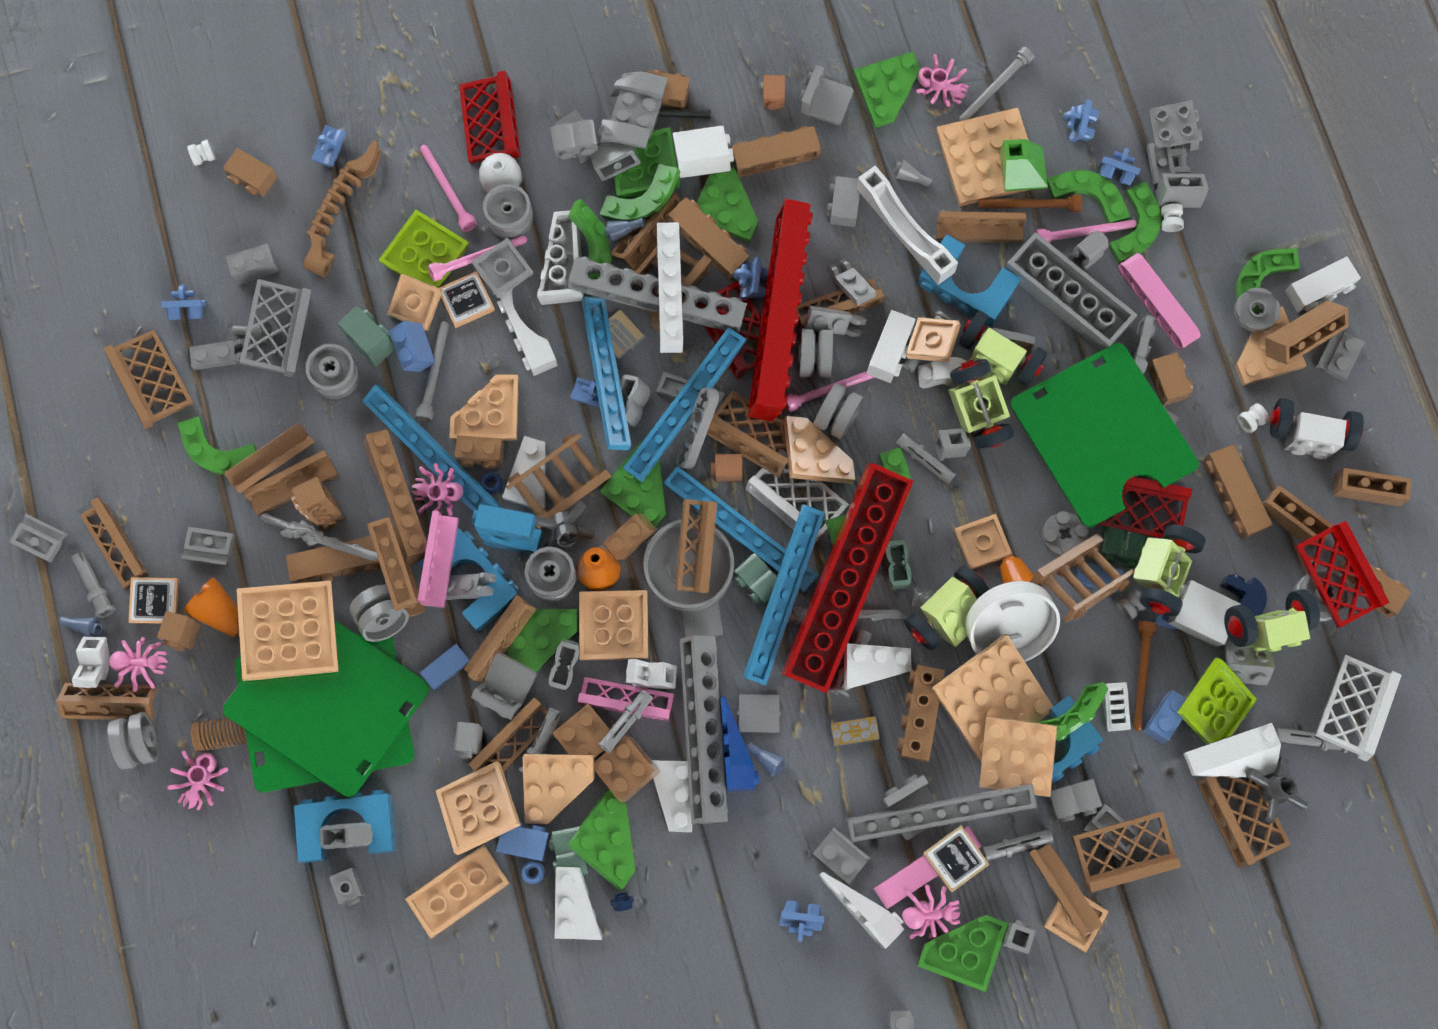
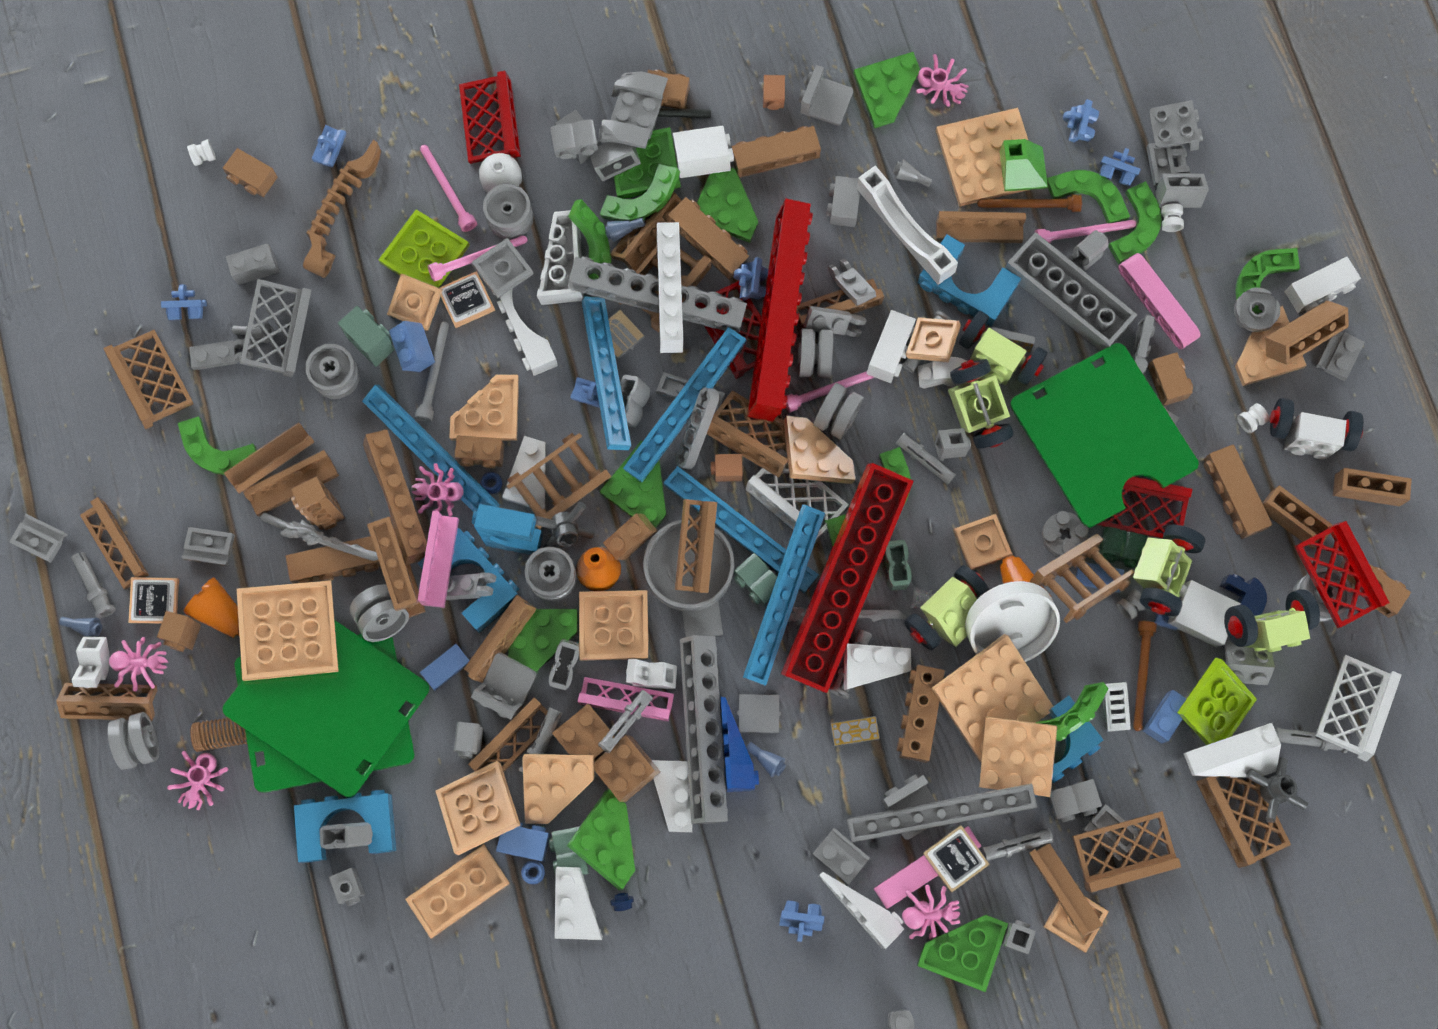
(1023, 57): light grey piece -> none

